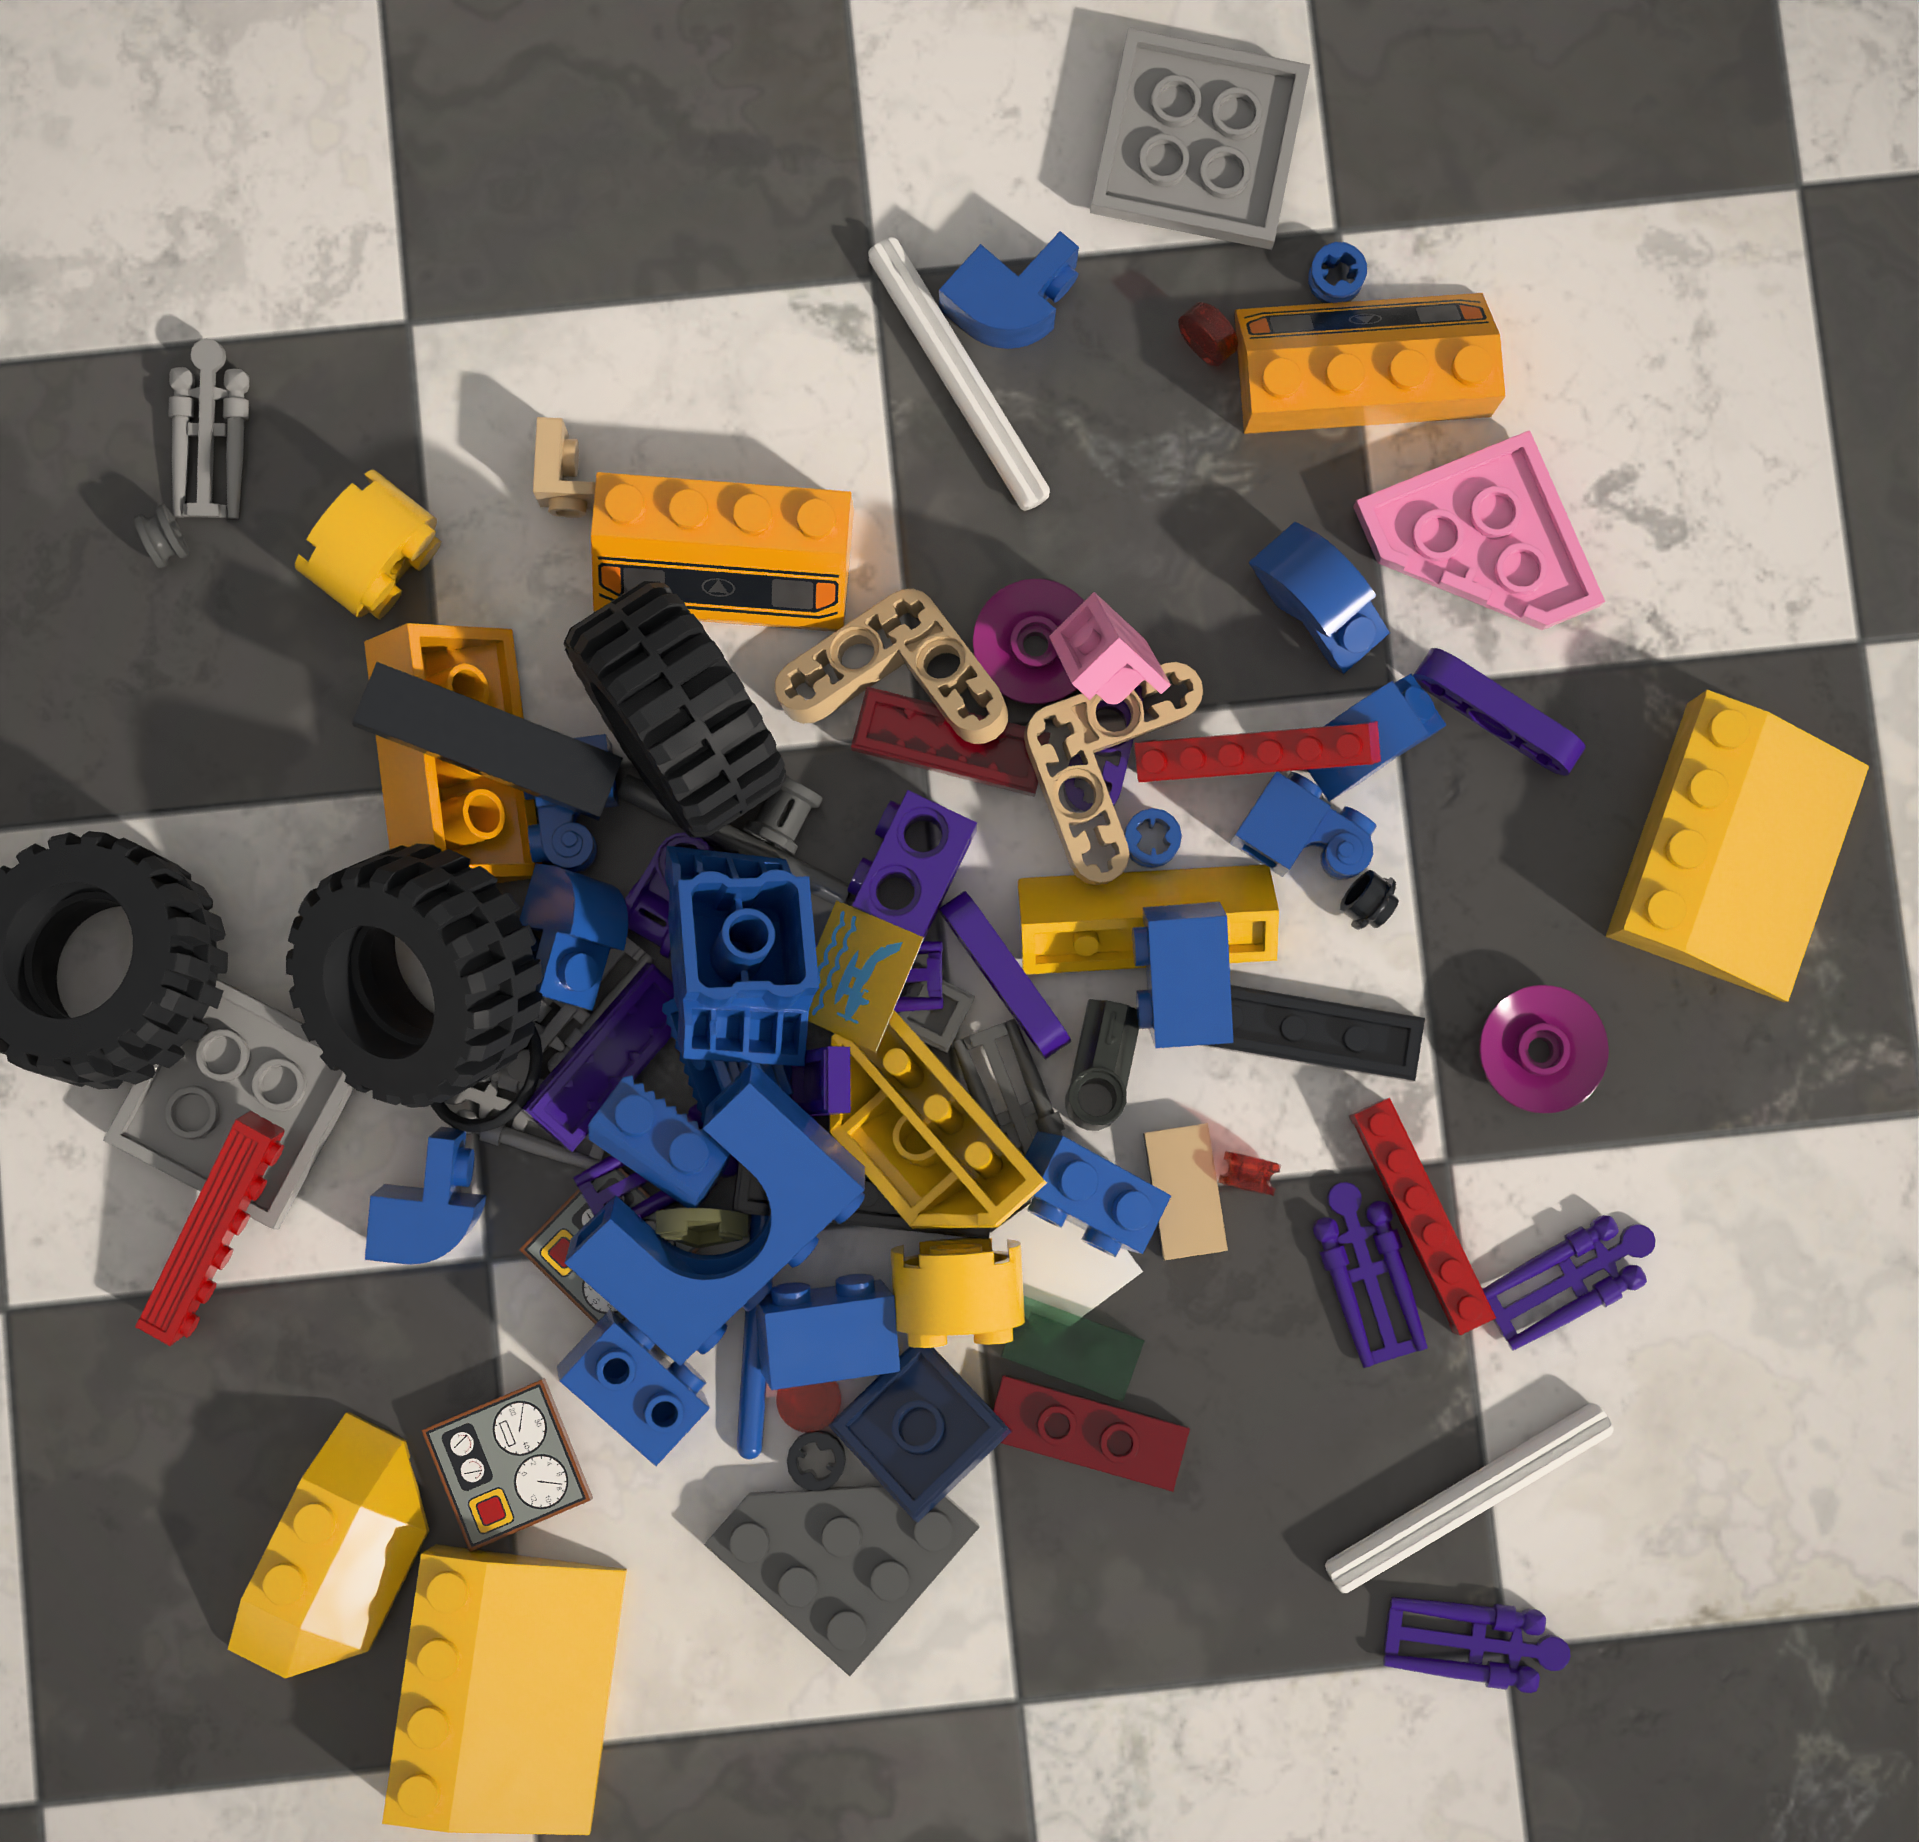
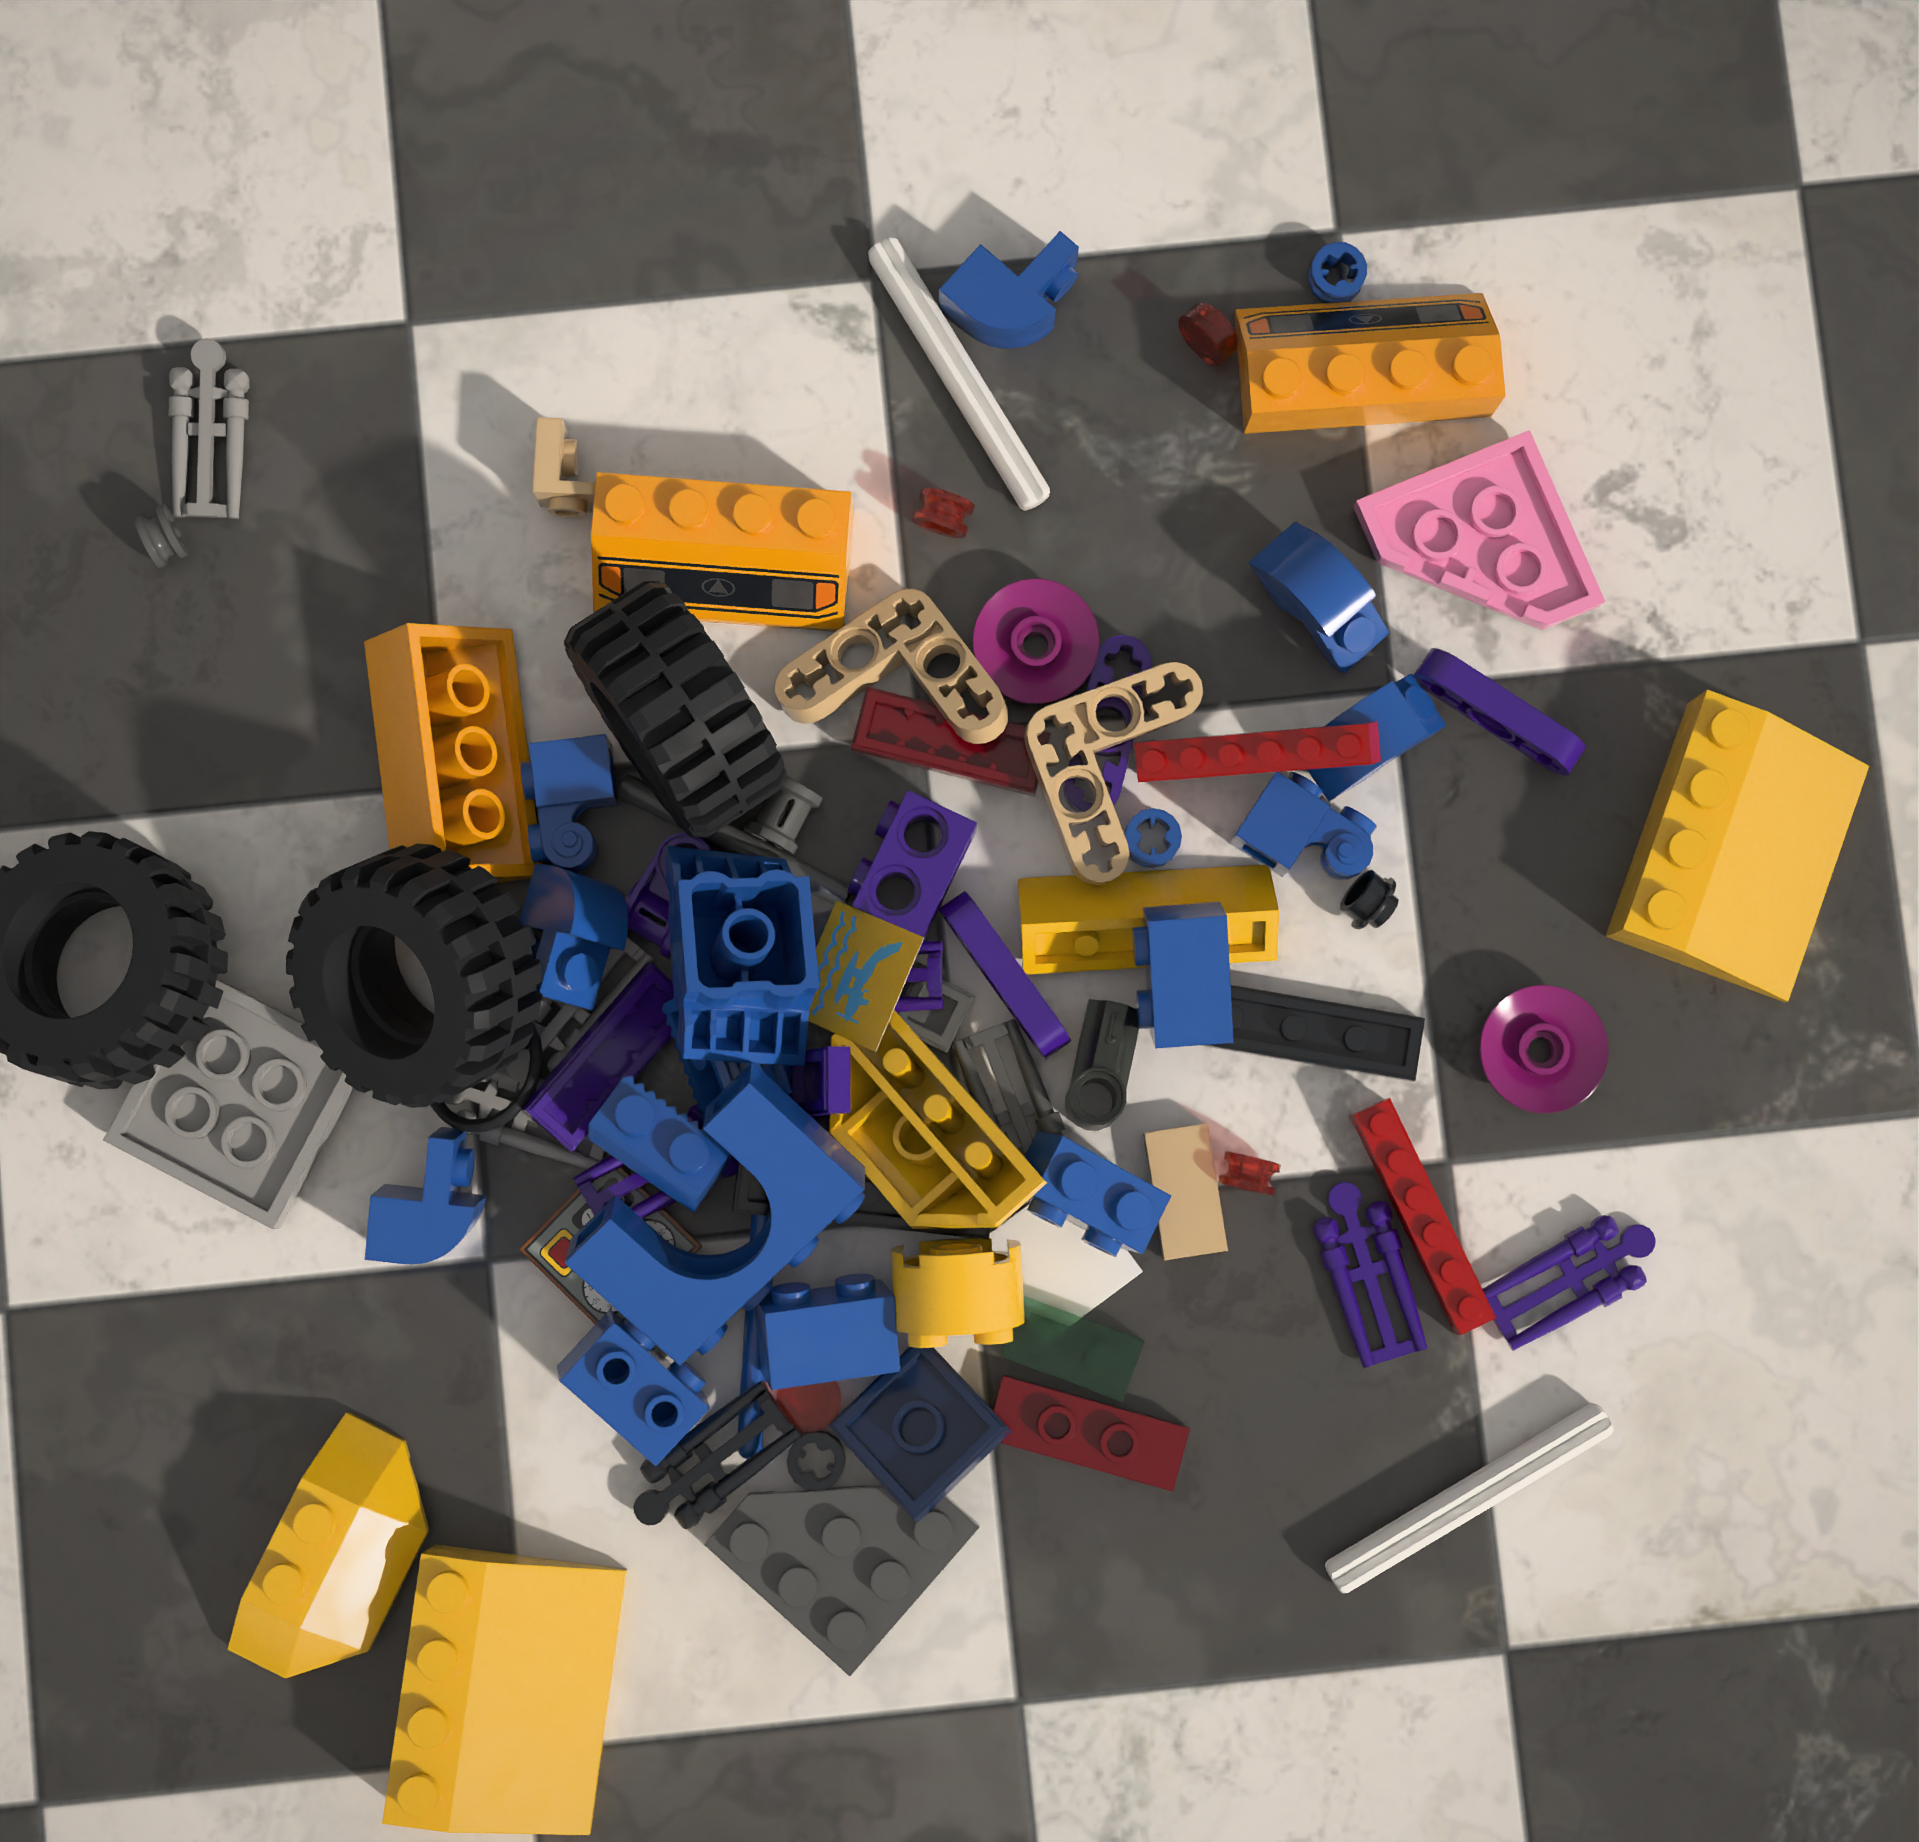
(211, 1227): red piece -> none
(368, 545): yellow brick -> none
(487, 741): black tile -> none
(507, 1464): tile -> none
(653, 1505): none -> black piece
(701, 1226): olive tile -> none
(943, 512): none -> clear red bush
(1105, 653): bright pink panel -> none
(1200, 139): light grey plate -> none
(1549, 1651): dark purple piece -> none

